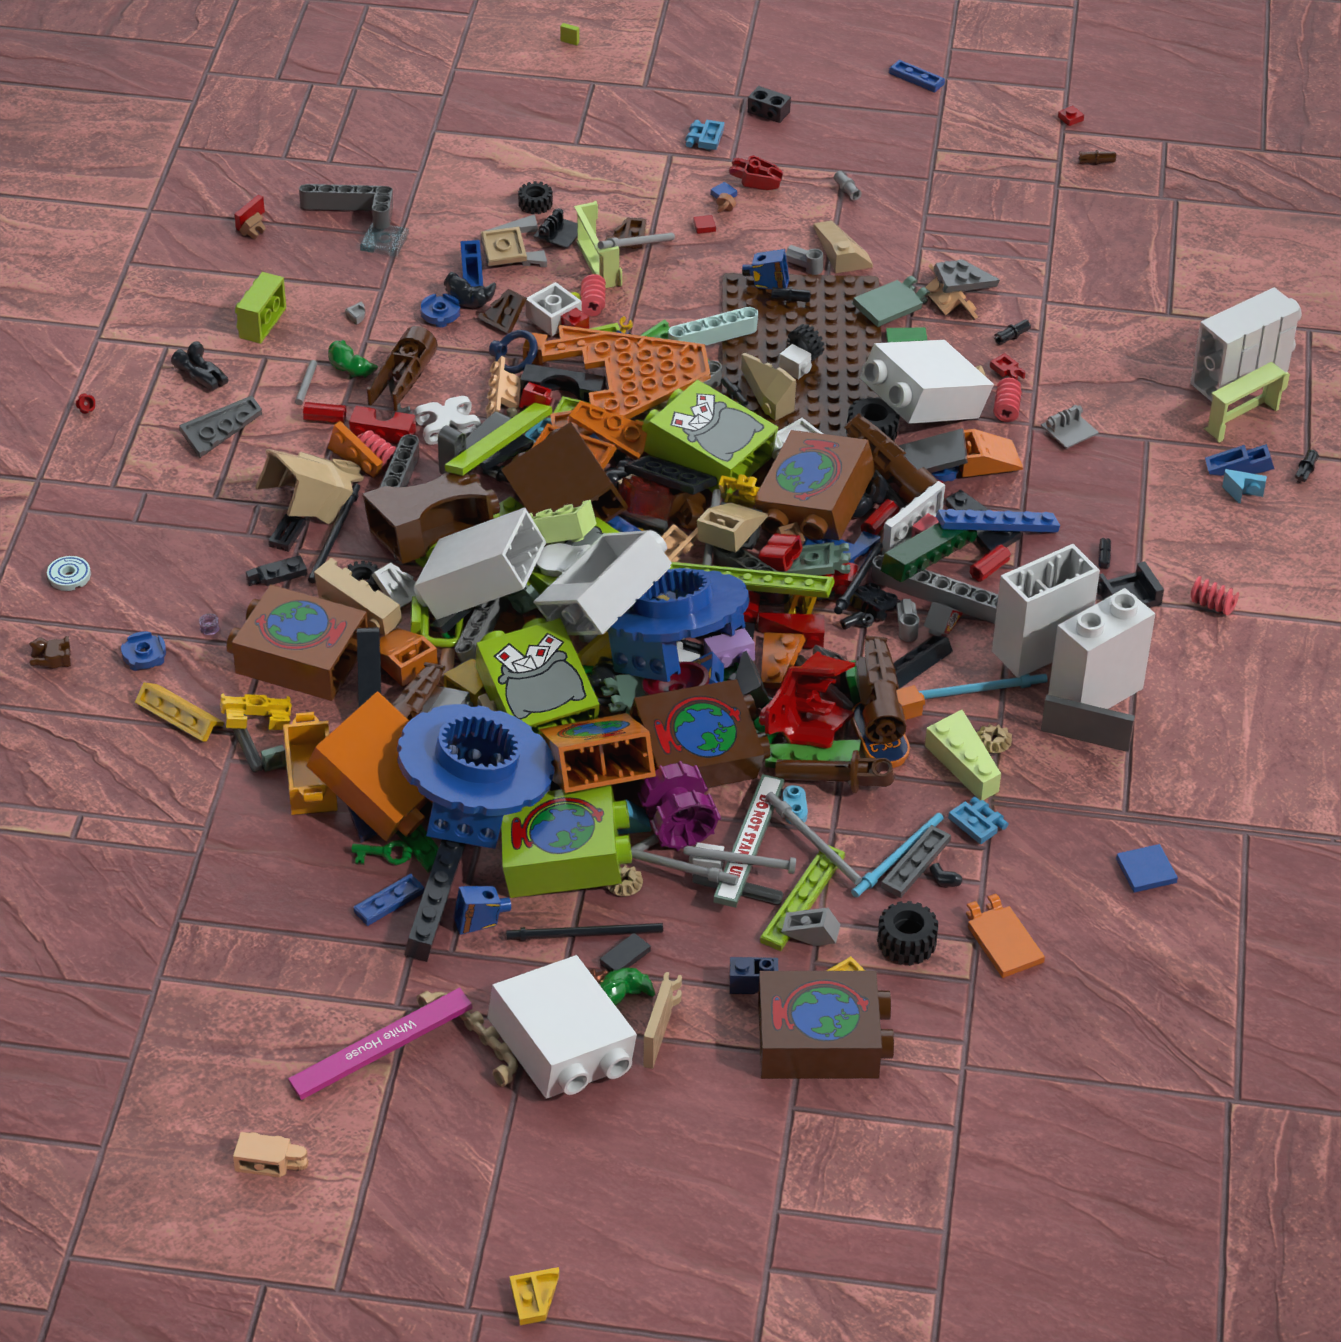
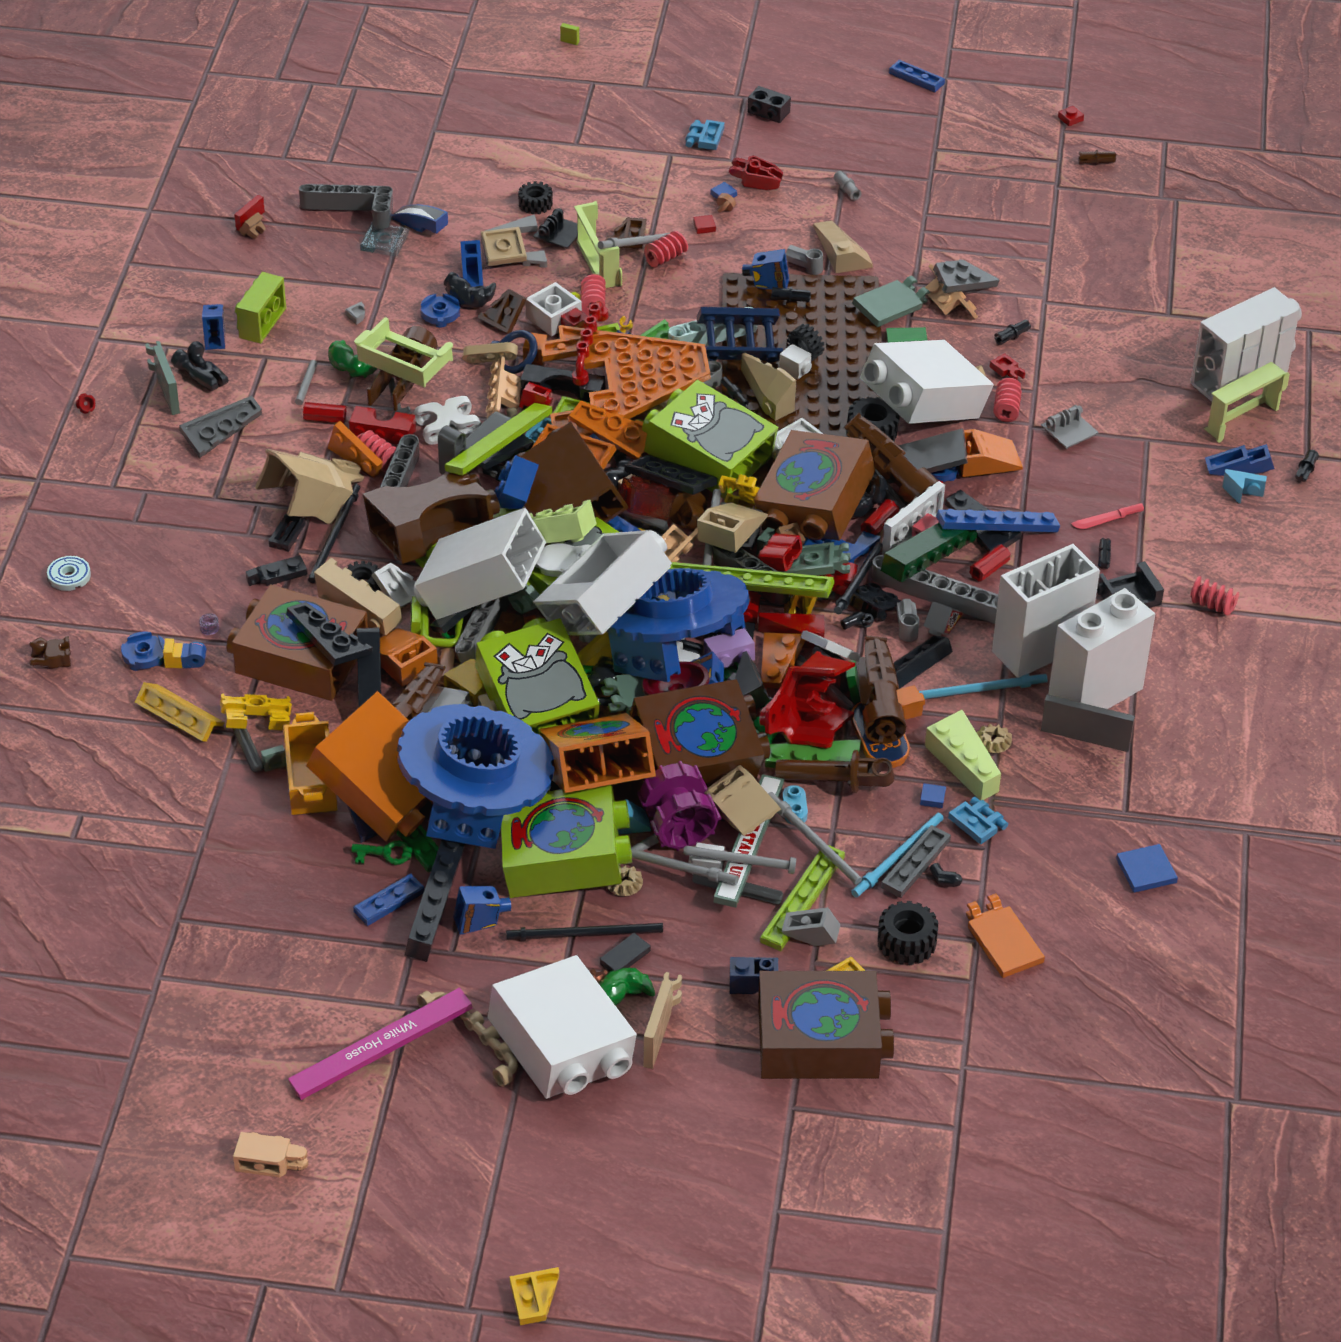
(164, 376): none -> sand green tile
(184, 654): none -> leg
(213, 321): none -> blue torso
(326, 635): none -> black wing
(367, 353): none -> yellowish green piece
(422, 217): none -> blue slope
(489, 352): none -> tan beam
(515, 483): none -> blue slope
(598, 313): none -> red bar
(665, 248): none -> coral piece
(742, 800): none -> tan slope
(746, 317): none -> dark blue fence
(763, 539): none -> sand green tile
(830, 645): none -> white tile
(933, 795): none -> blue tile
(1106, 517): none -> coral piece

